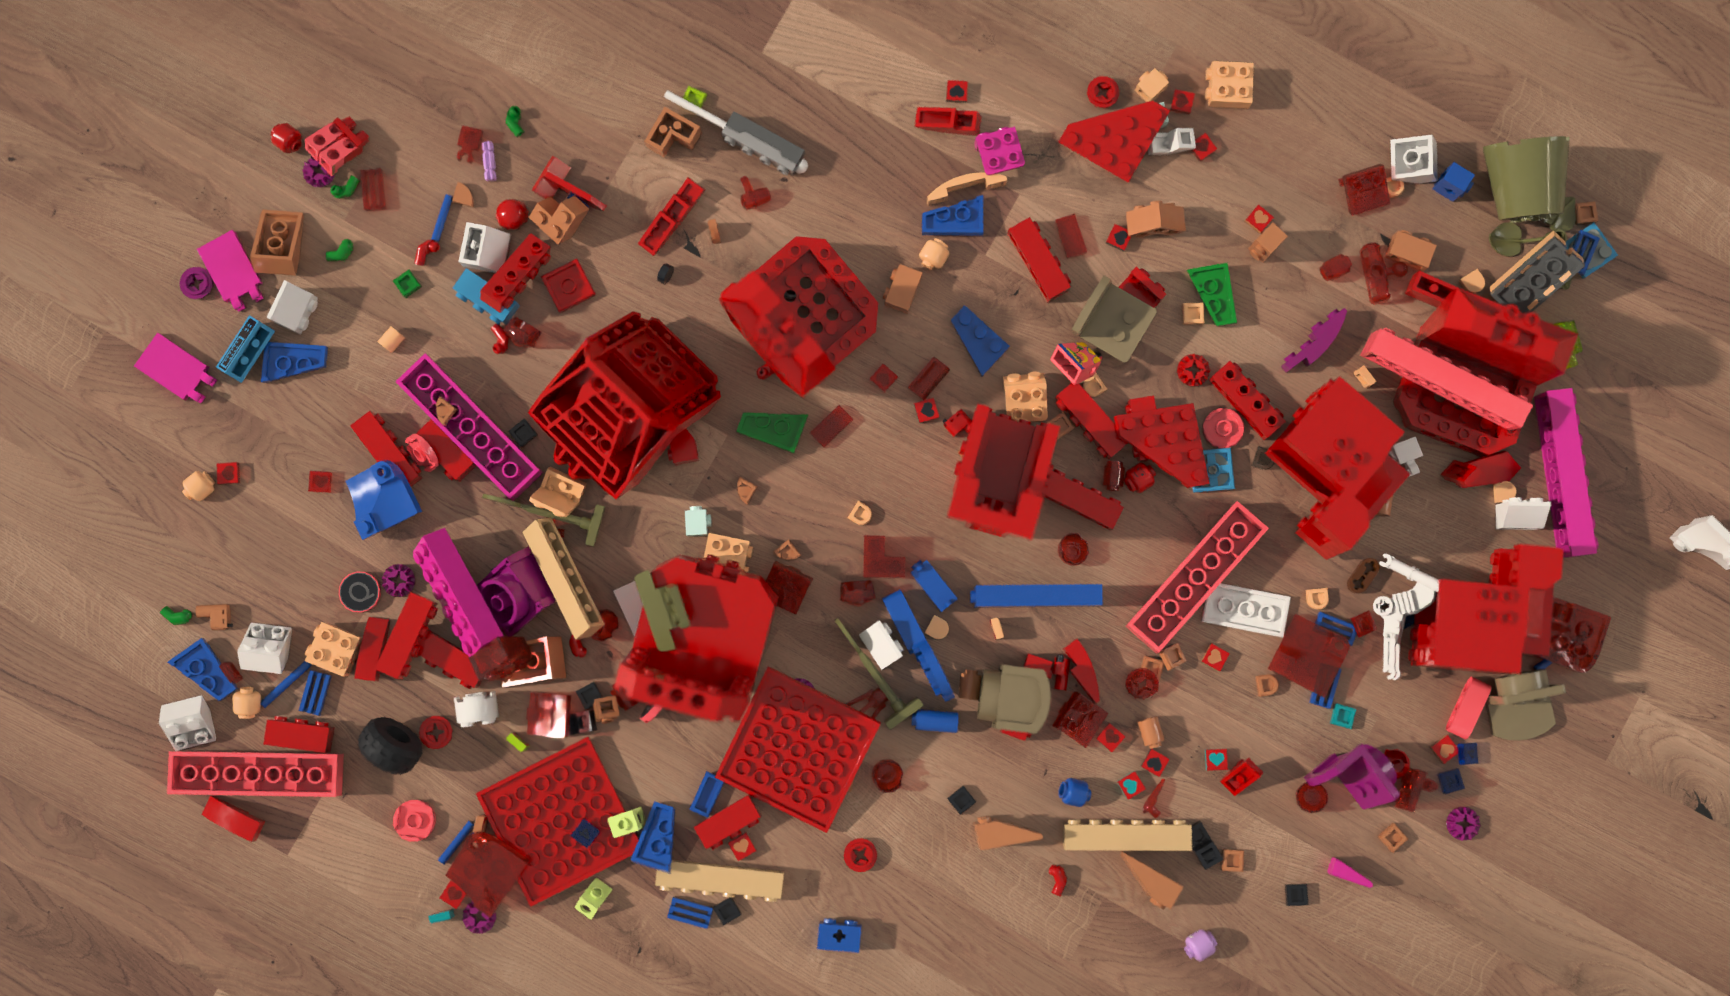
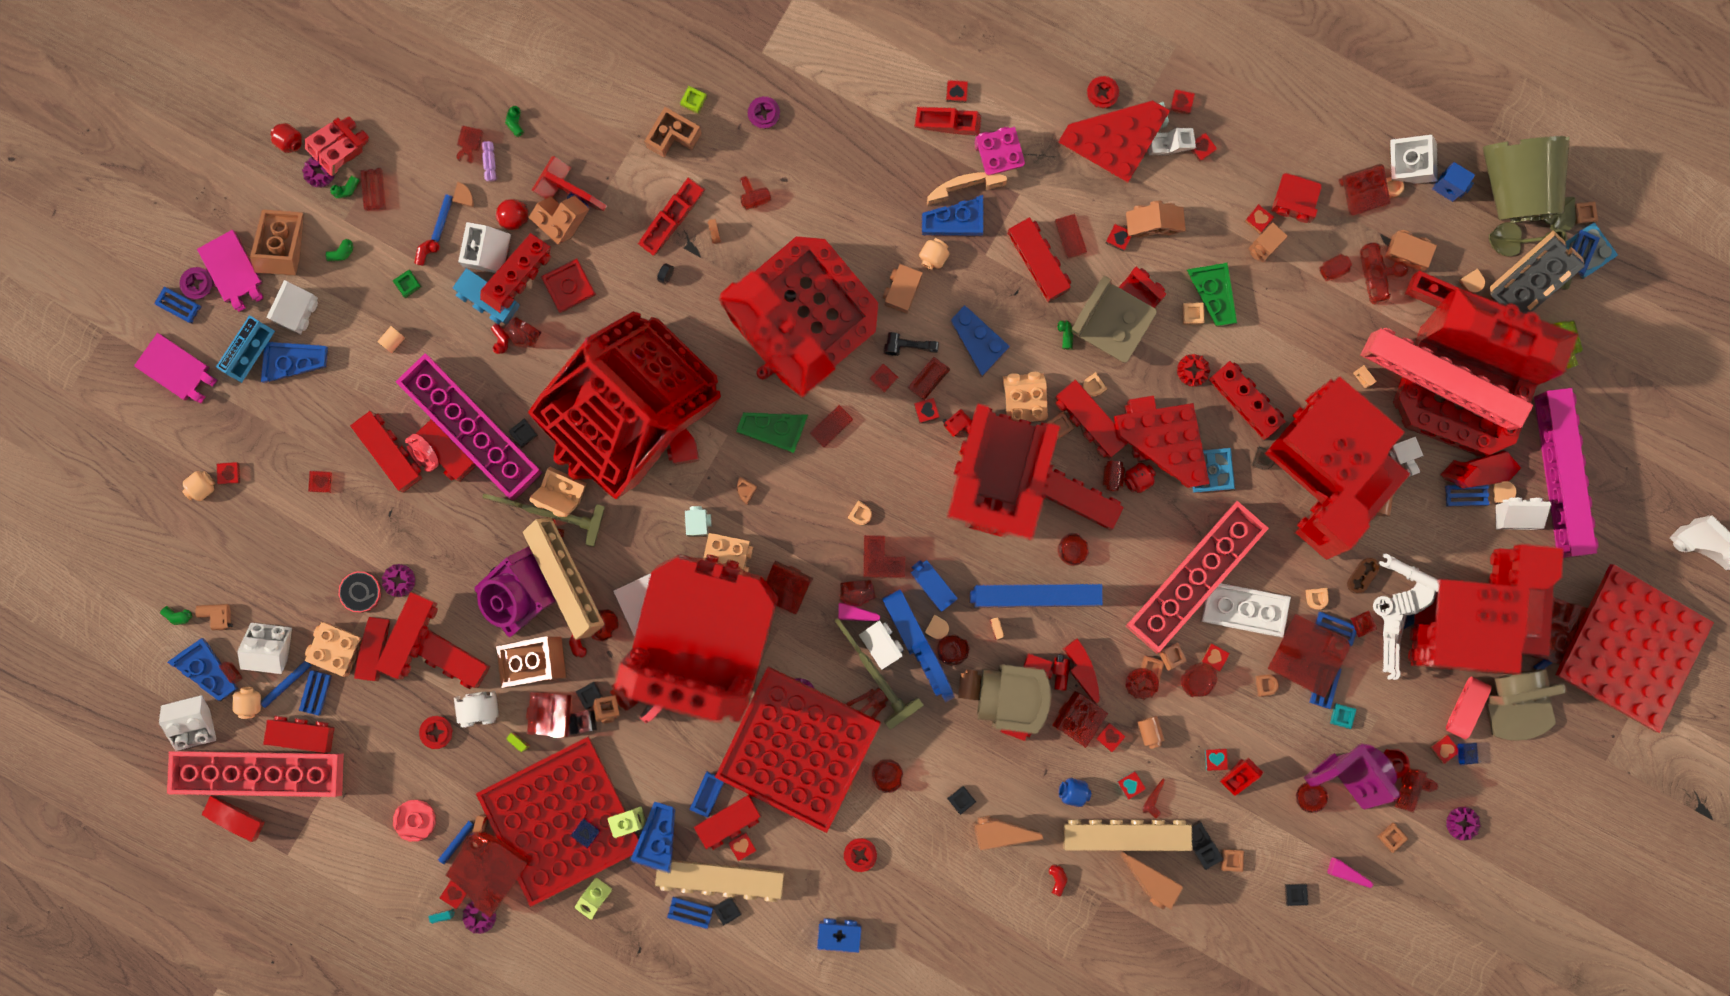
(192, 313): none -> blue tile
(381, 498): blue slope -> none
(390, 745): black tyre -> none
(444, 410): nougat tile -> none
(456, 591): dark pink brick -> none
(501, 658): clear red brick -> none
(662, 608): olive plate -> none
(752, 139): piece -> none
(755, 109): none -> magenta gear
(787, 551): nougat tile -> none
(852, 613): none -> dark pink slope
(894, 344): none -> black brick
(935, 721): blue brick -> none
(953, 650): none -> clear red hair
(1066, 327): none -> green arm
(1076, 361): coral torso -> none
(1152, 84): light nougat brick -> none
(1155, 762): red tile -> none
(1199, 680): none -> clear red hair
(1200, 945): lavender head -> none
(1223, 428): coral tile -> none
(1230, 84): light nougat brick -> none
(1297, 198): none -> red bracket
(1321, 339): magenta slope -> none
(1451, 781): clear blue tile -> none
(1484, 494): none -> blue tile
(1634, 648): none -> red plate

